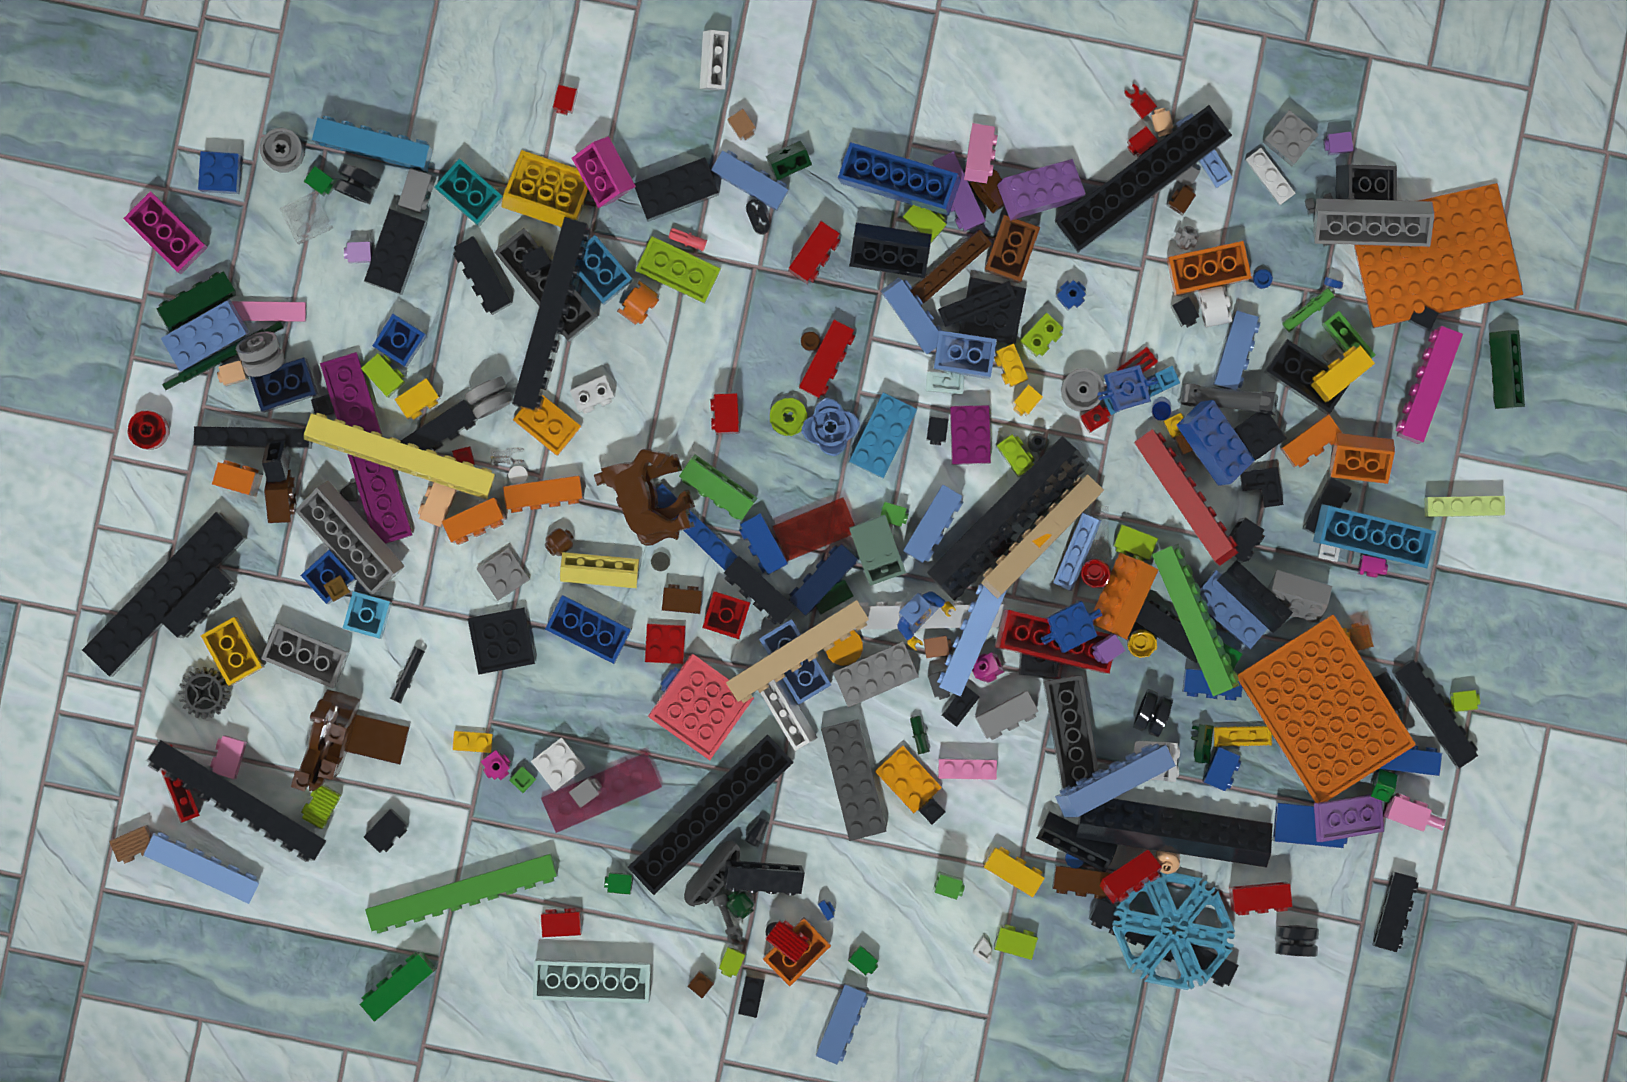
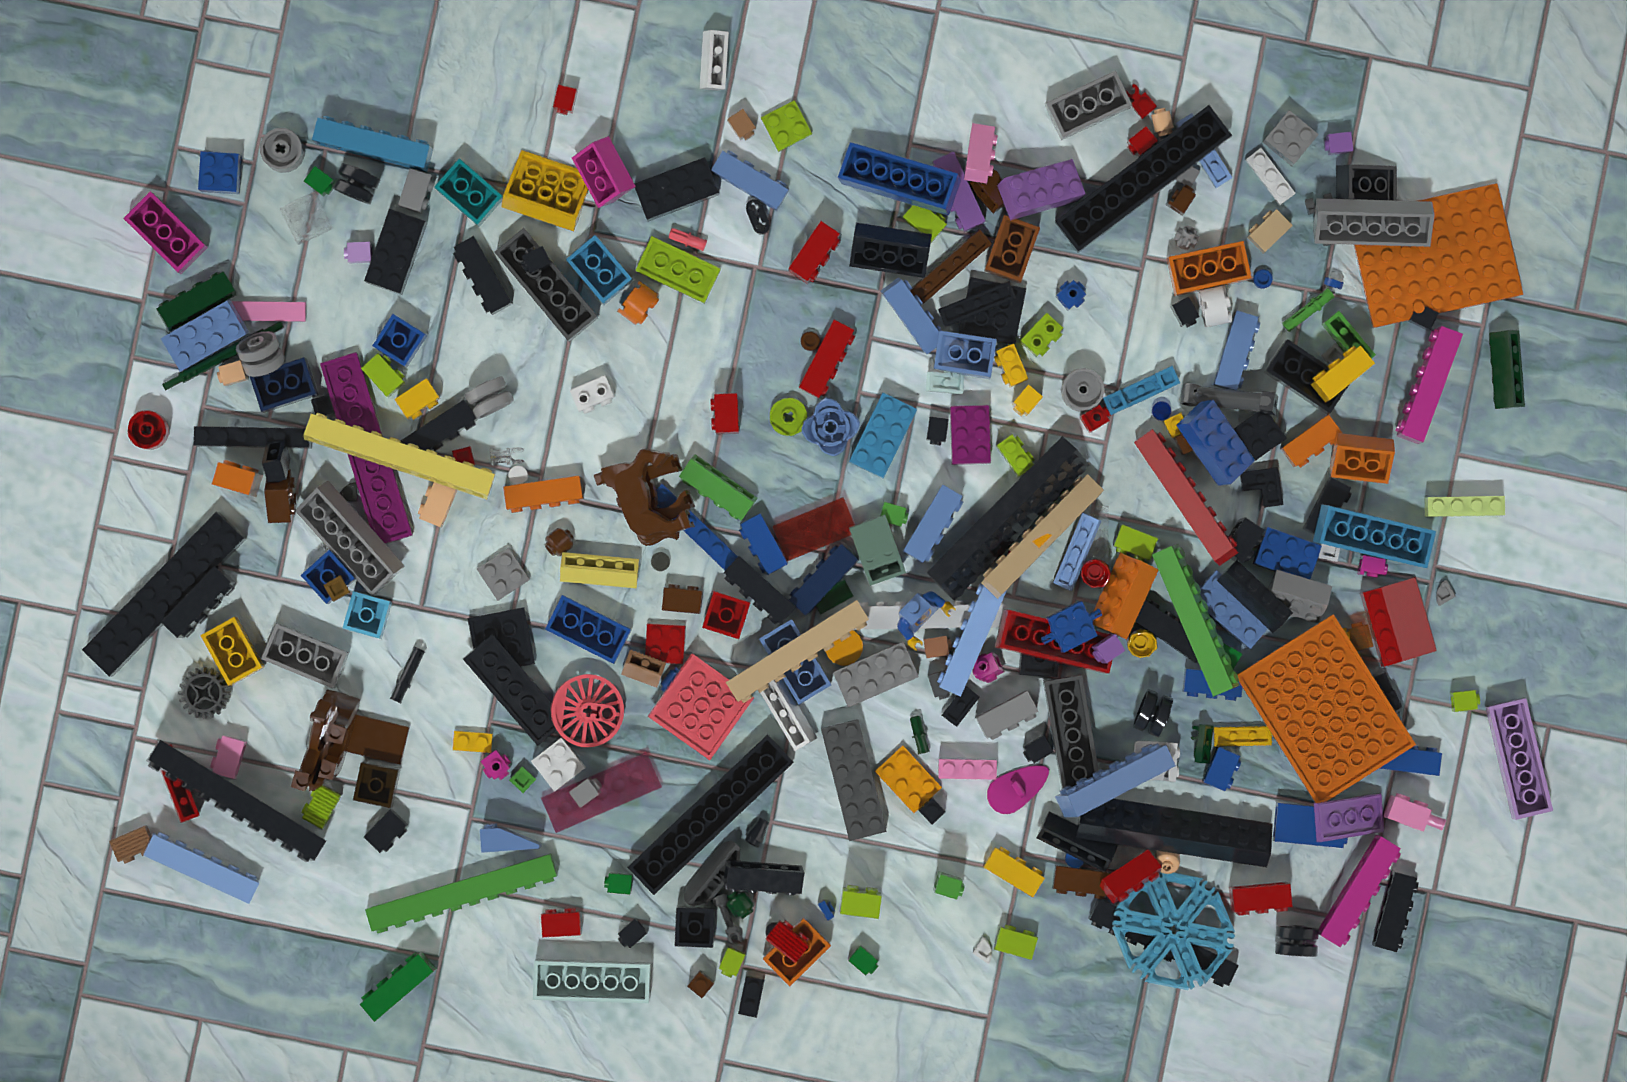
(376, 785): none -> dark brown brick
(474, 521): orange brick -> none
(502, 839): none -> medium blue slope
(512, 688): none -> black plate
(548, 426): light orange plate -> none
(550, 315): black brick -> none
(558, 707): none -> coral piece
(632, 933): none -> black brick
(643, 668): none -> medium nougat brick
(694, 927): none -> black brick
(786, 126): none -> lime plate
(788, 160): dark green brick -> none
(841, 1023): medium blue brick -> none
(860, 902): none -> lime brick
(1016, 788): none -> dark pink shield
(1032, 446): black cone -> none
(1037, 749): none -> black brick
(1088, 105): none -> light grey brick
(1127, 388): blue plate -> none
(1150, 356): red tile -> none
(1269, 231): none -> tan brick
(1287, 553): none -> blue brick
(1358, 891): none -> dark pink brick
(1384, 785): green brick -> none
(1398, 622): none -> red slope
(1435, 714): black brick -> none
(1444, 593): none -> light grey tile
(1519, 758): none -> lavender brick

